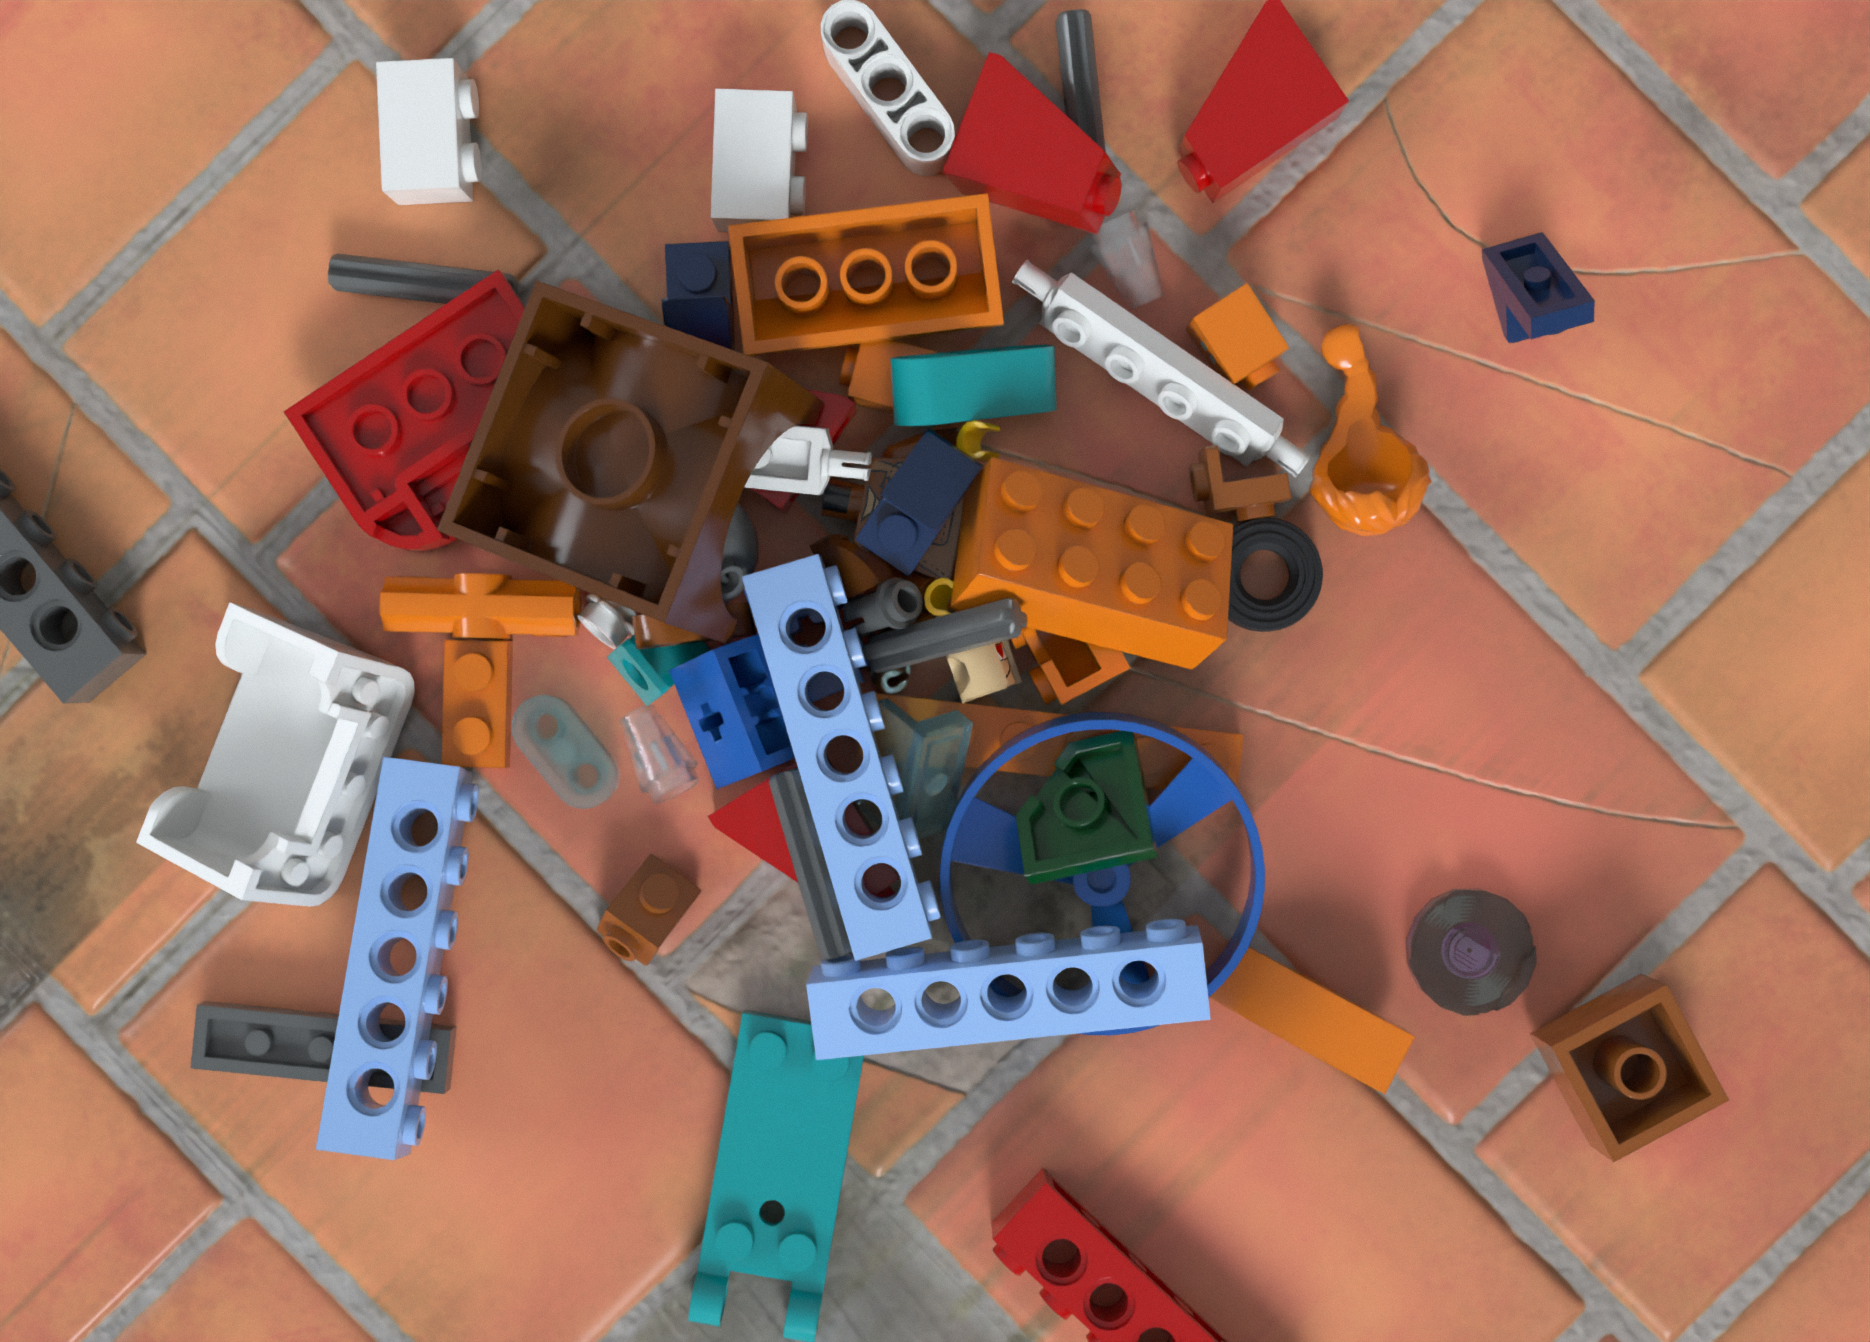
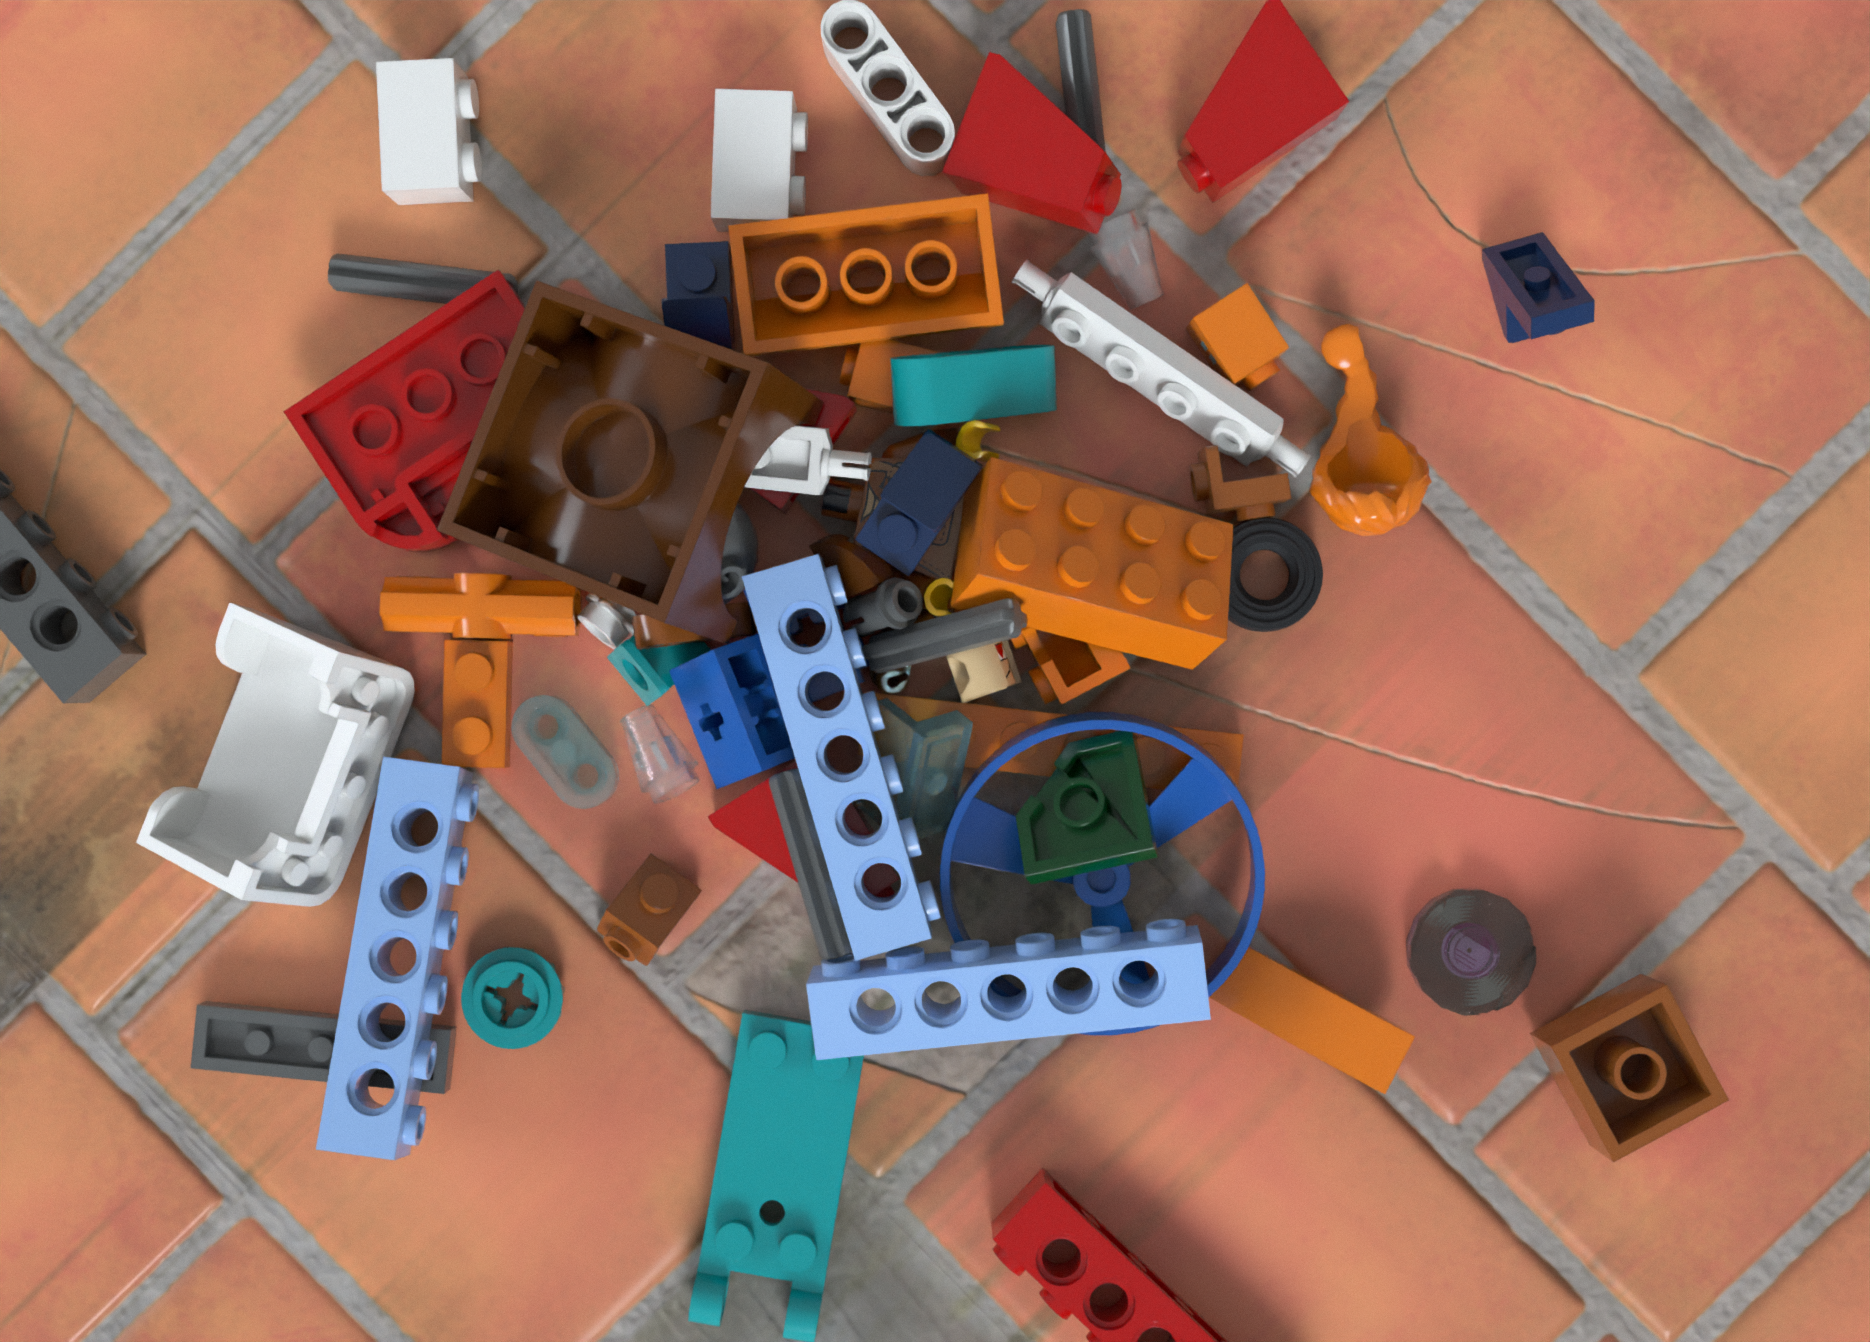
(486, 1010): none -> teal gear

